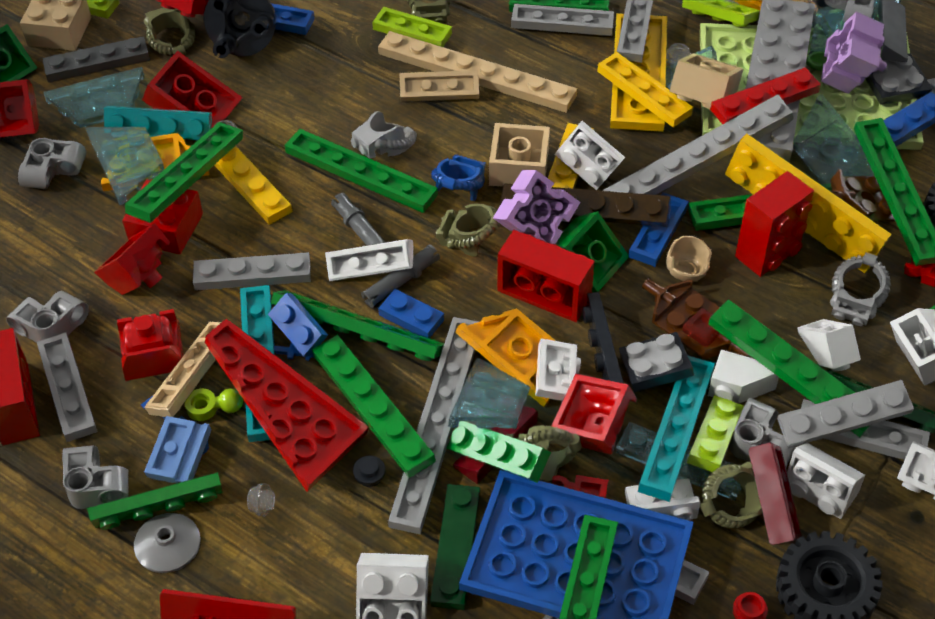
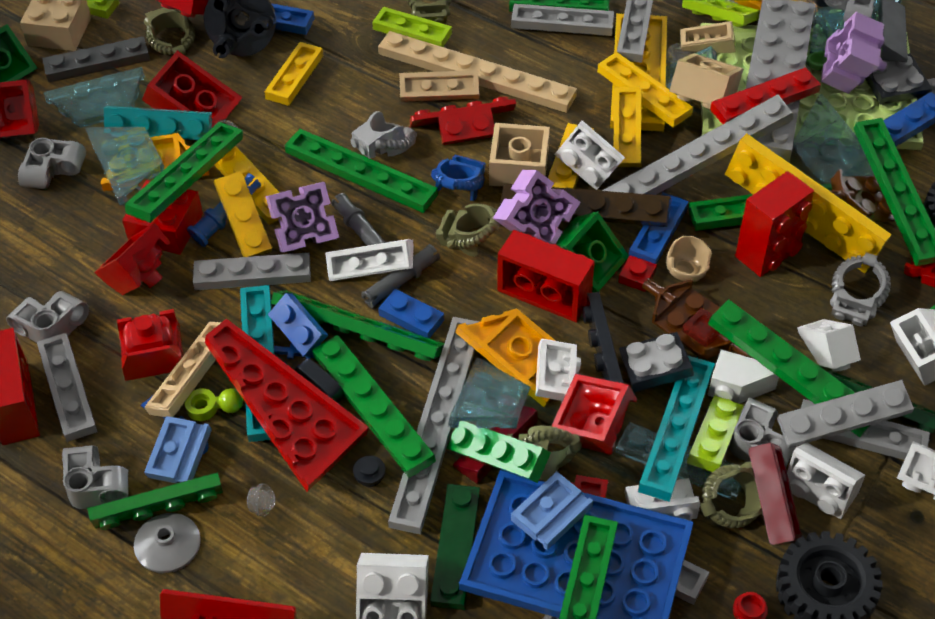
(215, 218): none -> blue pin
(242, 215): none -> yellow plate
(294, 73): none -> yellow plate
(302, 216): none -> lavender brick
(320, 379): none -> black beam
(464, 122): none -> red bracket
(551, 510): none -> medium blue plate
(628, 124): none -> yellow plate
(636, 272): none -> red plate
(717, 35): none -> tan slope

